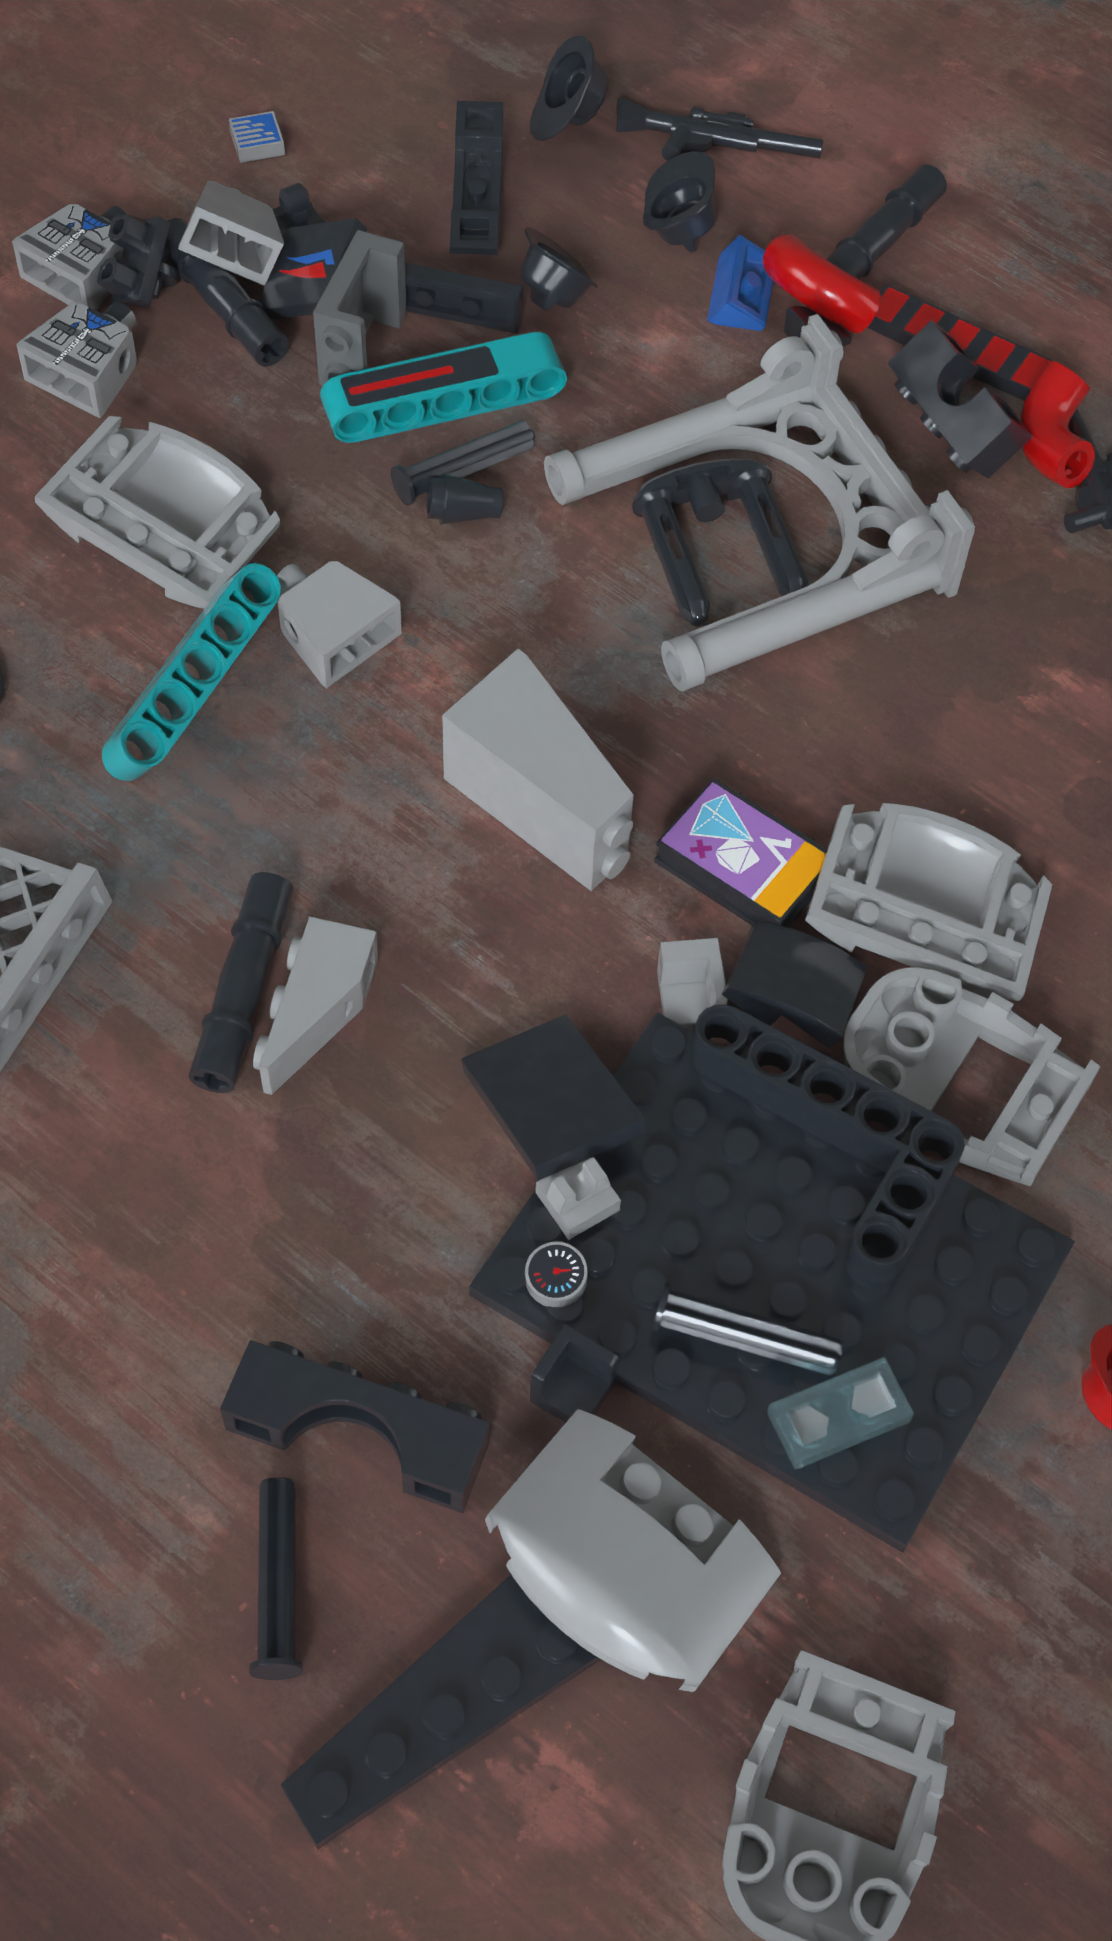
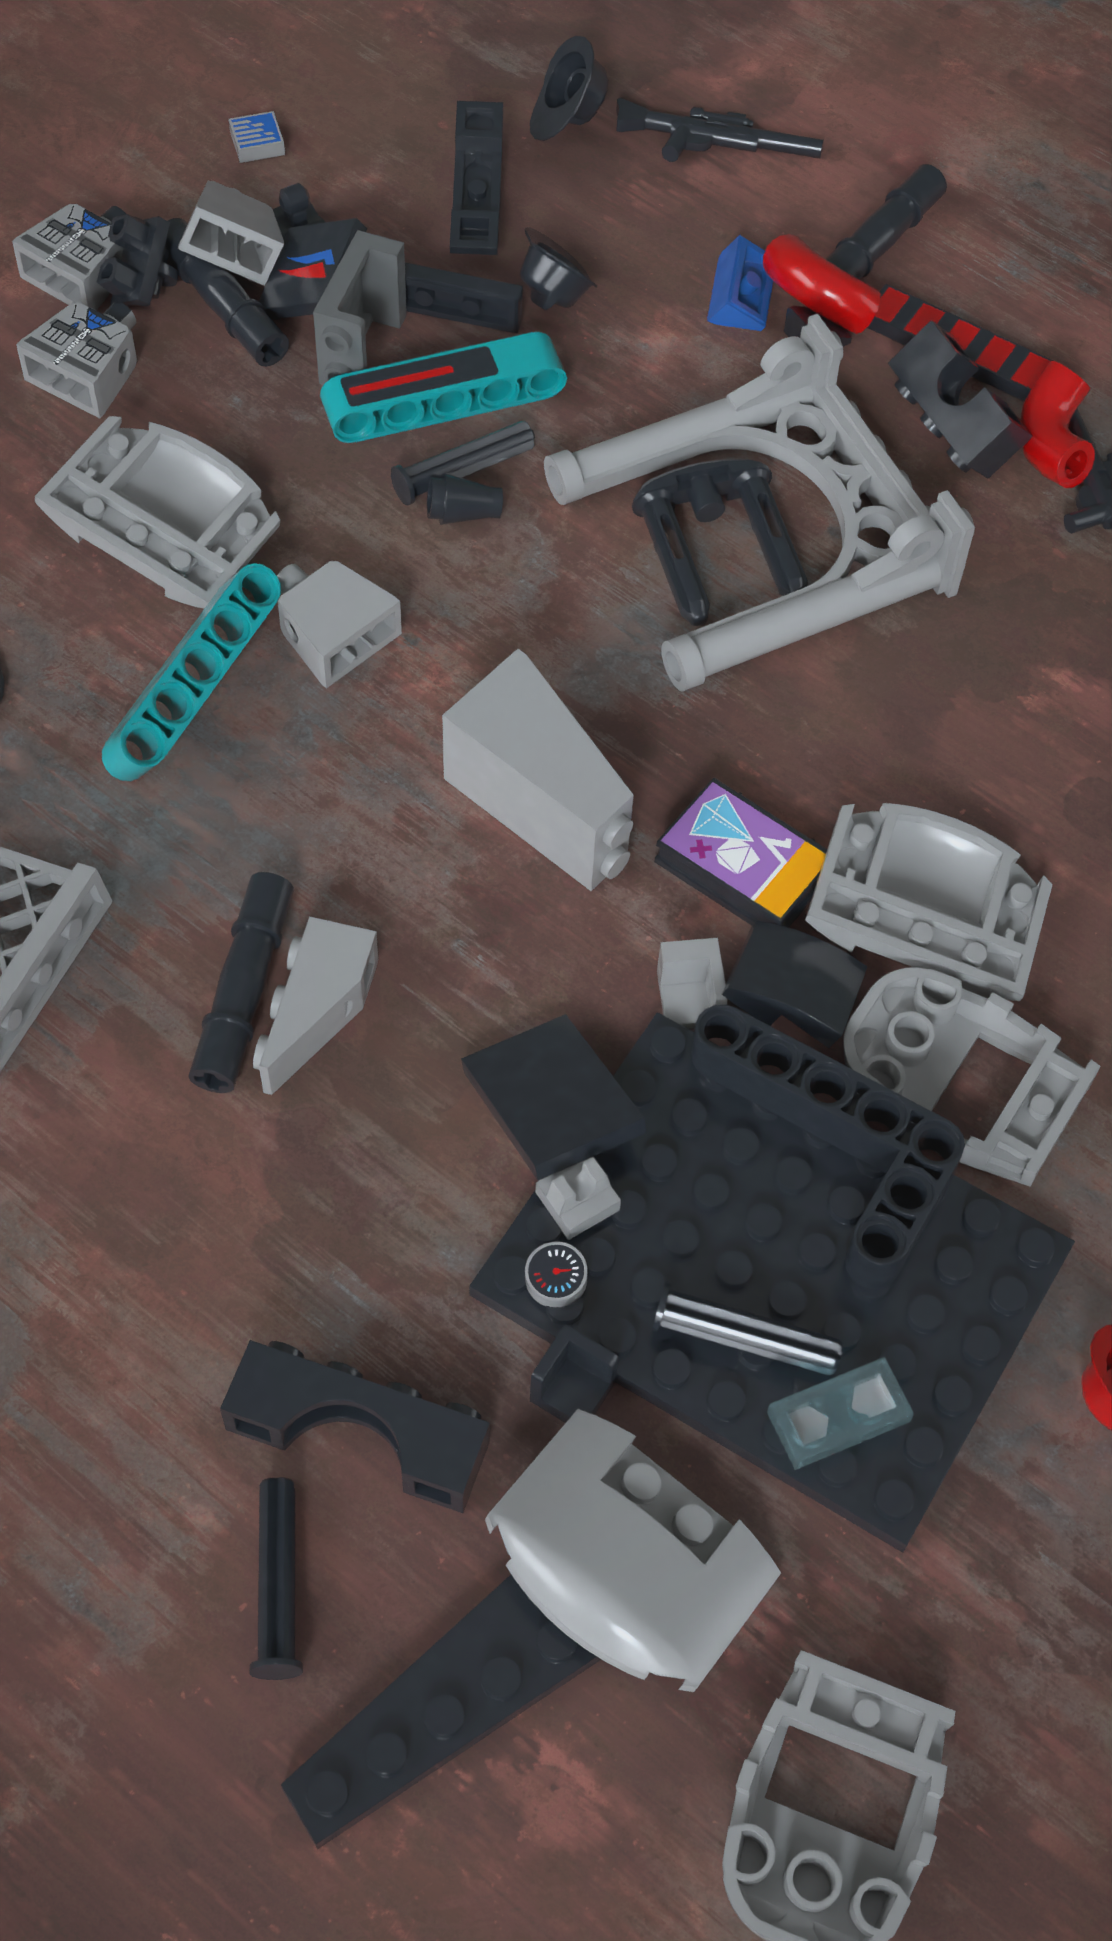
(682, 200): black piece -> none

